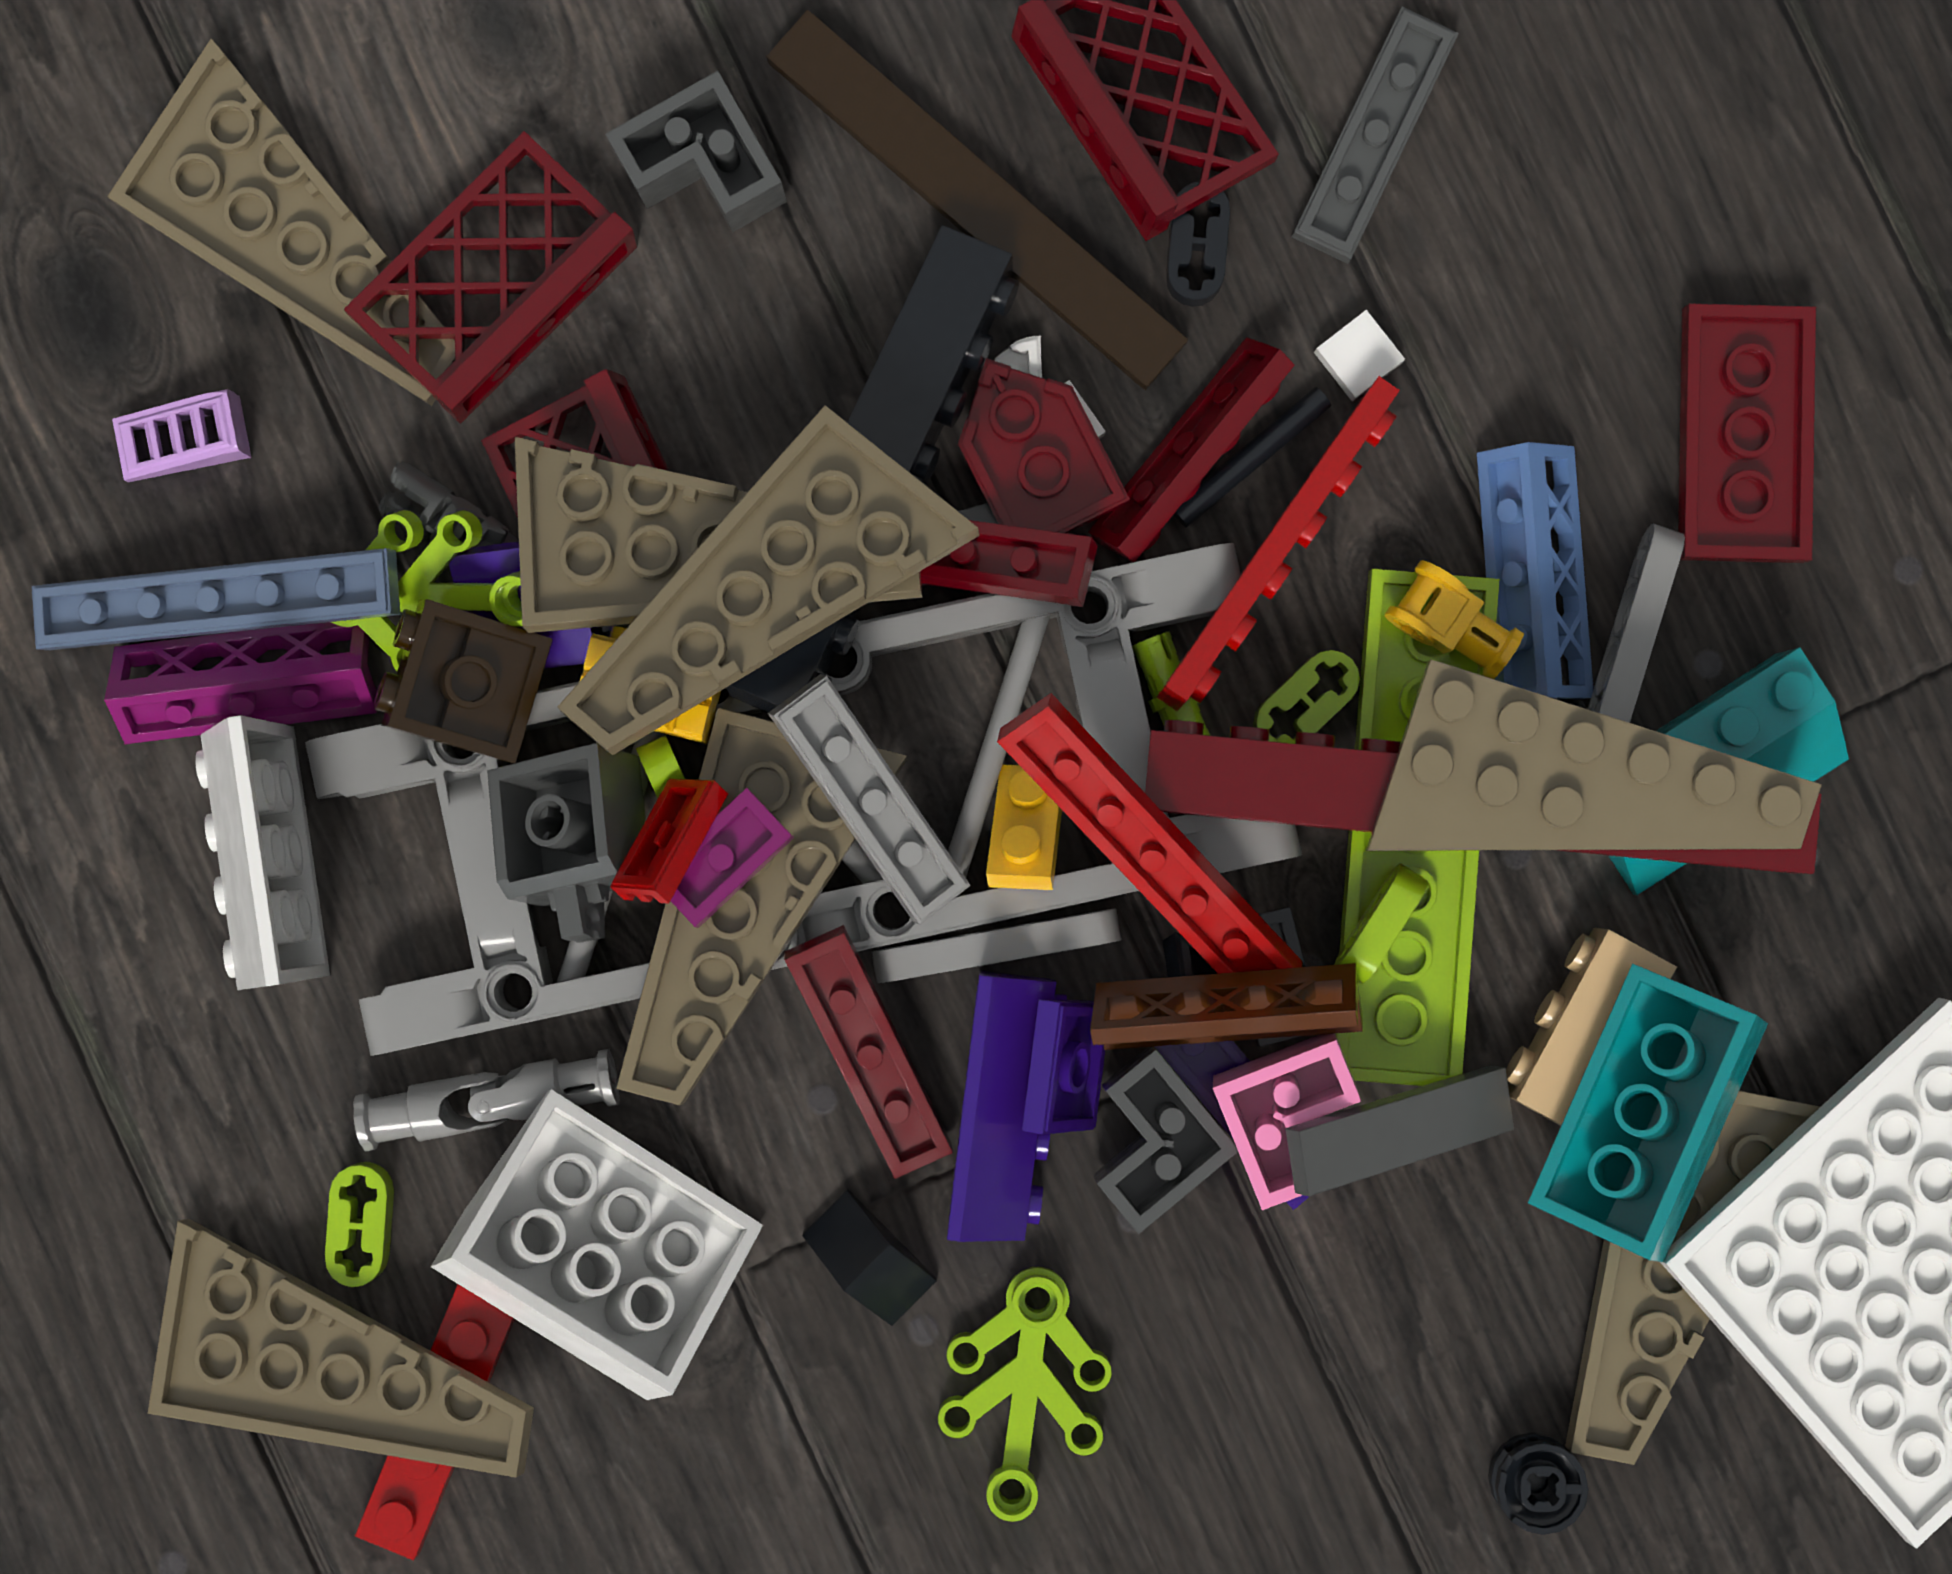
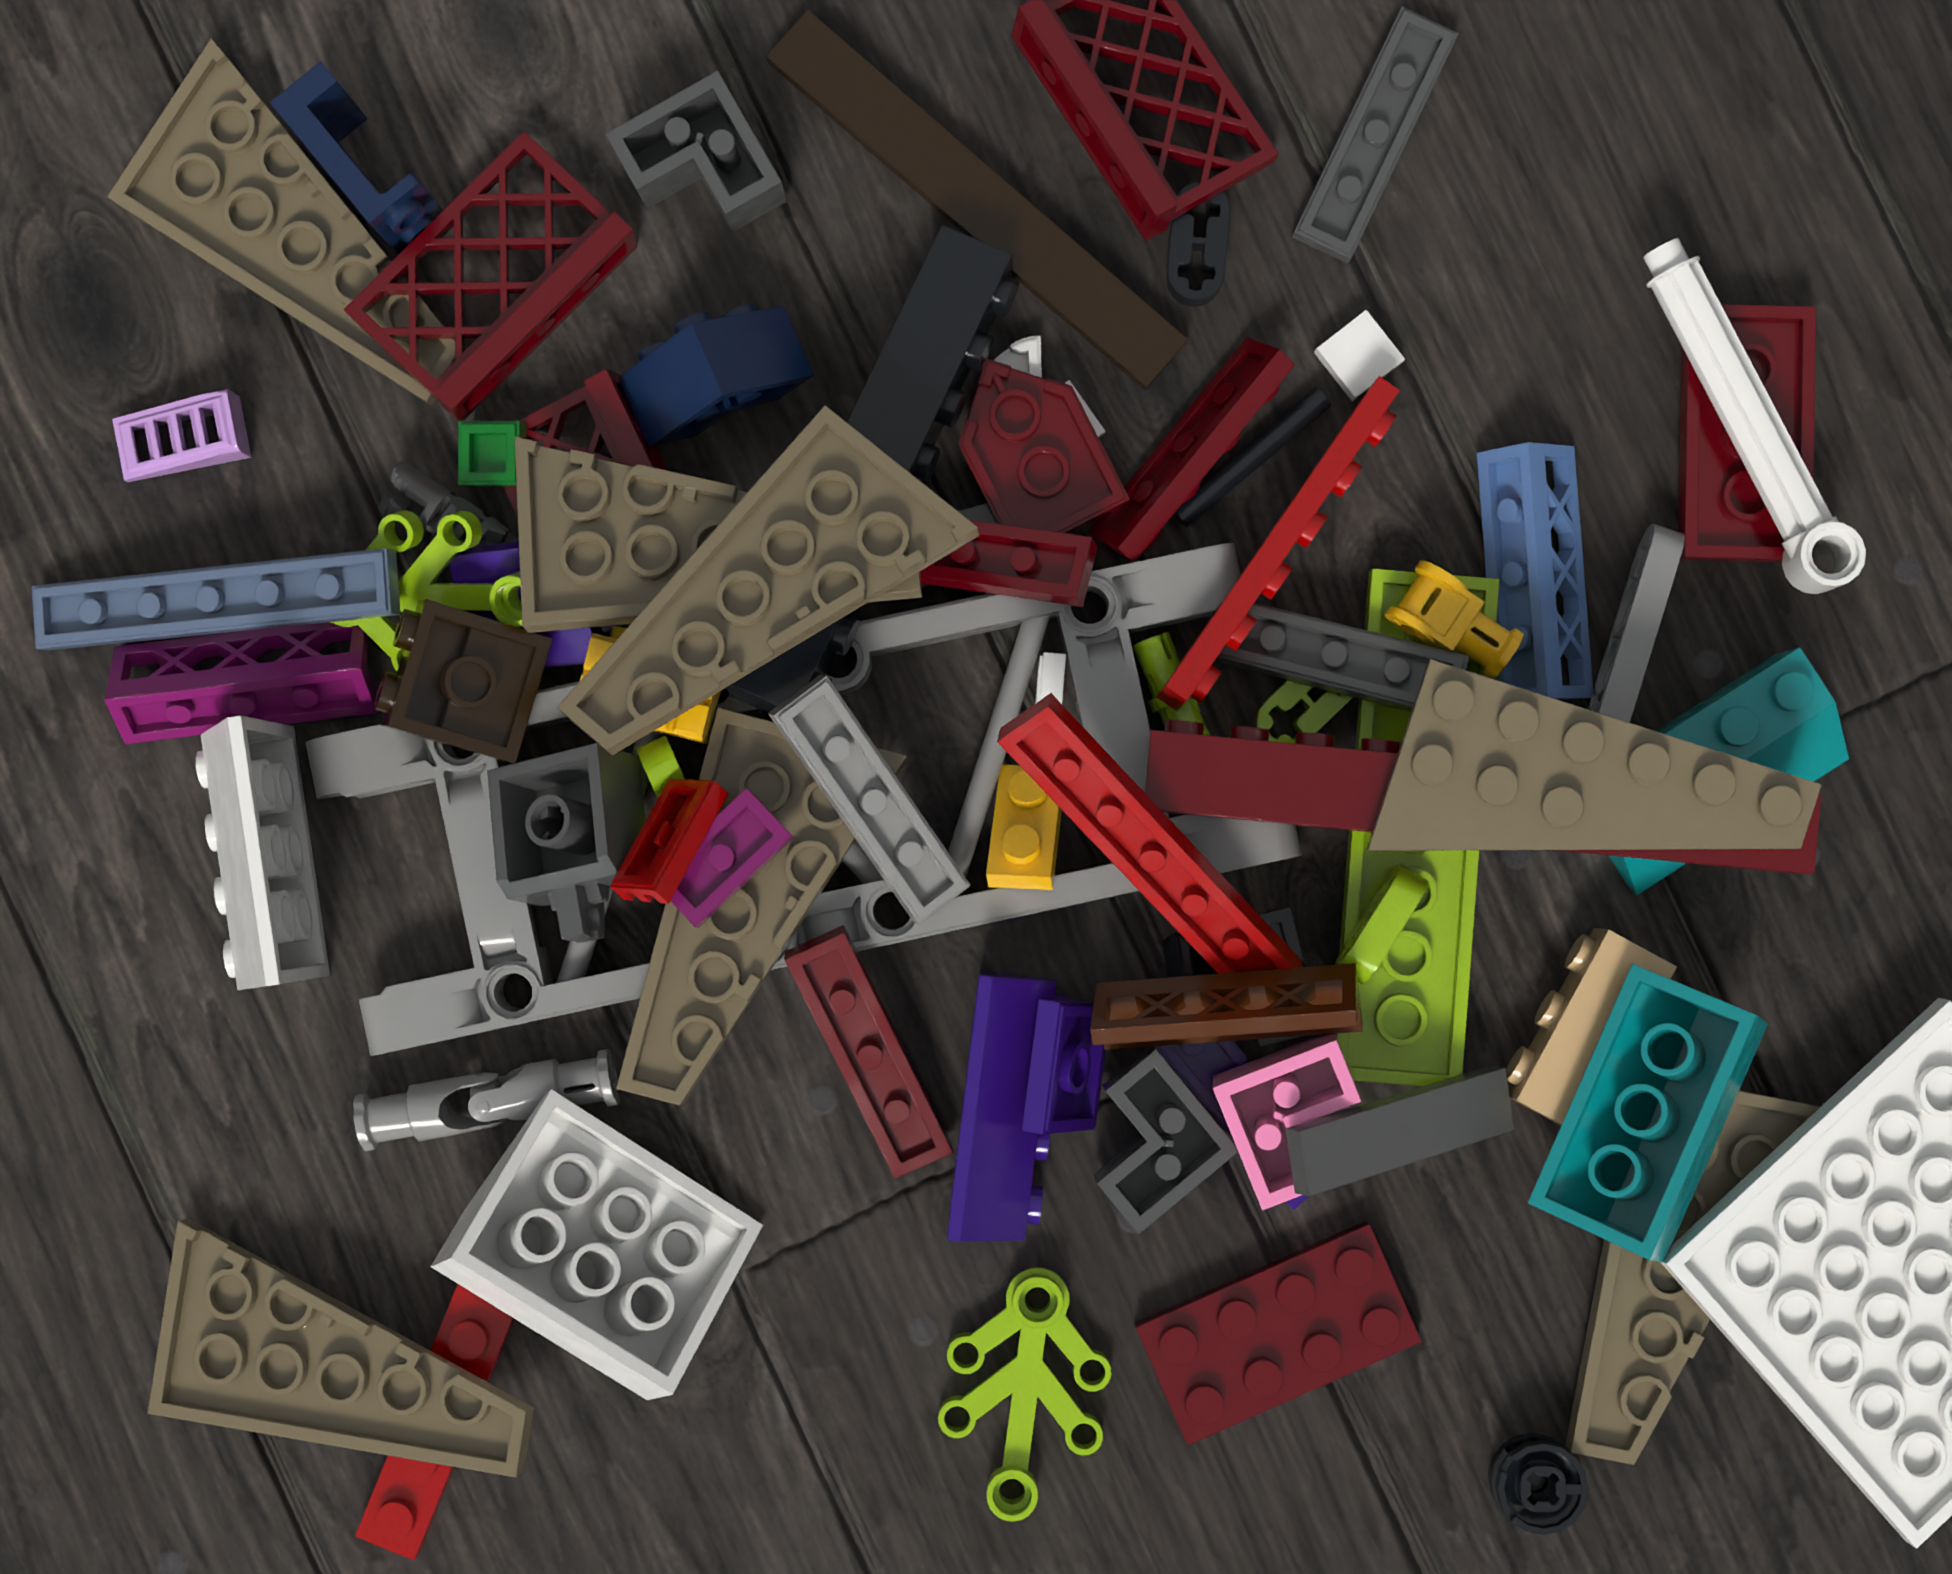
(323, 116): none -> dark blue panel
(343, 1222): lime beam -> none
(488, 452): none -> green tile
(712, 370): none -> dark blue brick
(868, 1259): black slope -> none
(996, 945): light grey beam -> none
(1050, 676): none -> white tile
(1277, 1332): none -> dark red plate
(1336, 657): none -> dark grey tile
(1753, 423): none -> white piece

